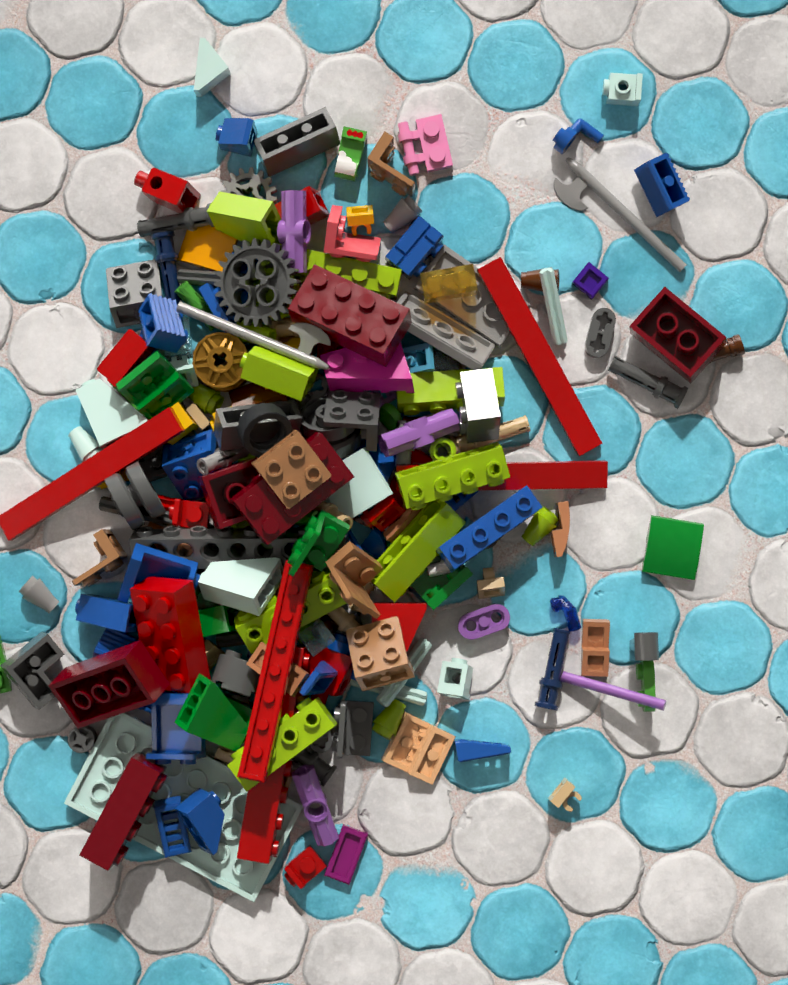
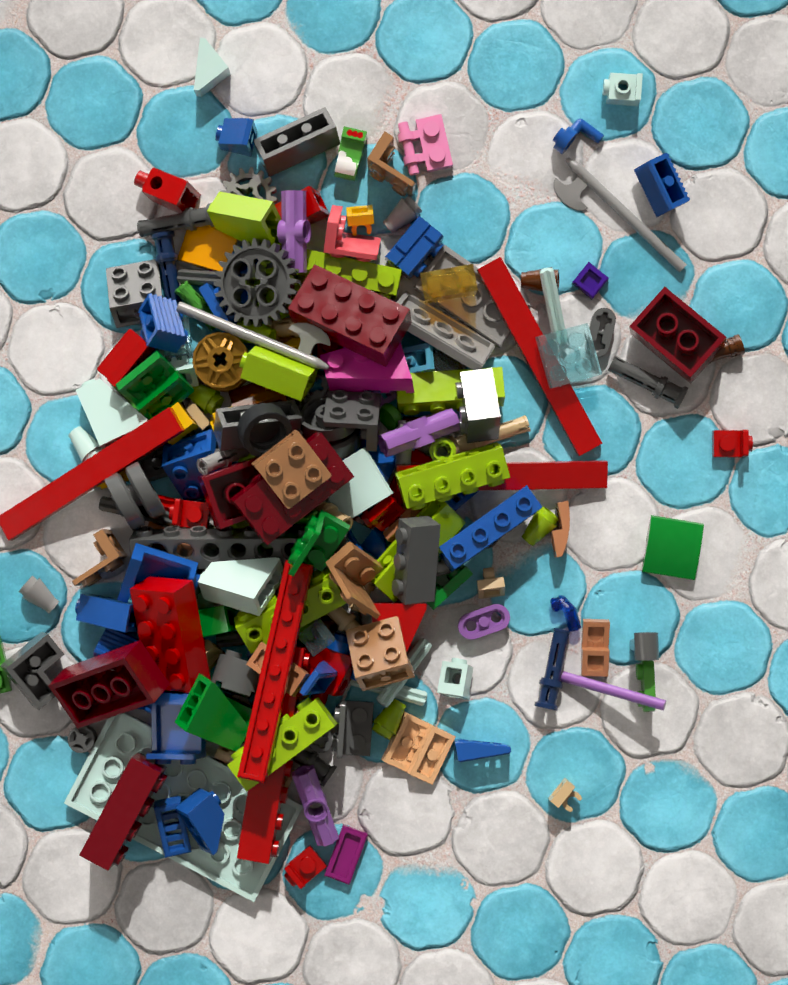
(416, 560): none -> dark grey brick
(568, 355): none -> clear light blue plate
(731, 443): none -> red bracket

